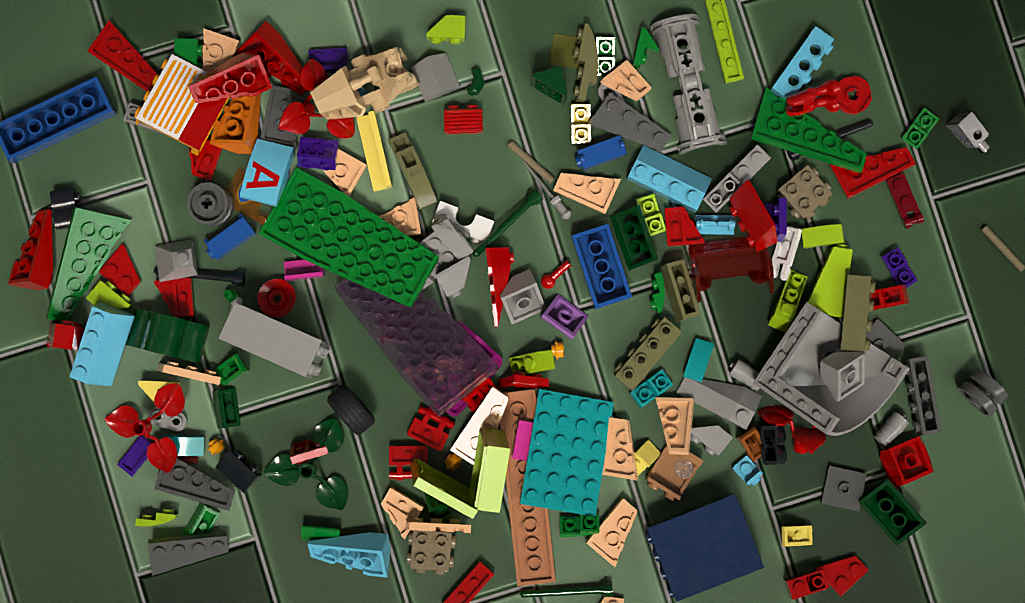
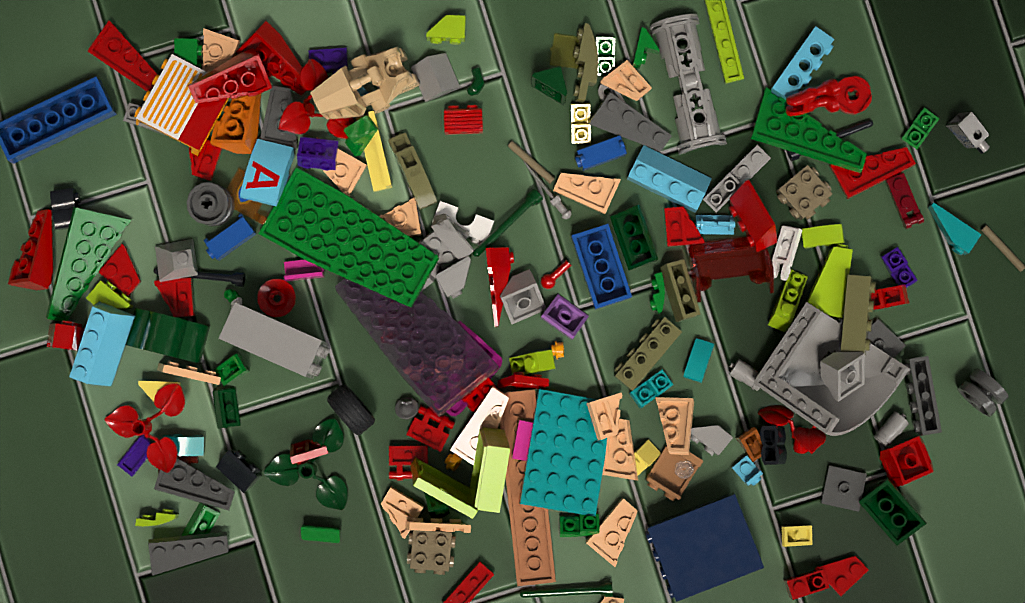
(167, 421): light grey plate -> none
(216, 446): light orange plate -> none
(360, 134): none -> green slope
(361, 551): medium azure wedge -> none
(406, 408): none -> dark grey hat
(605, 415): none -> light nougat wing
(651, 214): lime slope -> none
(725, 400): light grey wedge -> none
(779, 215): dark purple bracket -> none
(955, 231): none -> teal slope

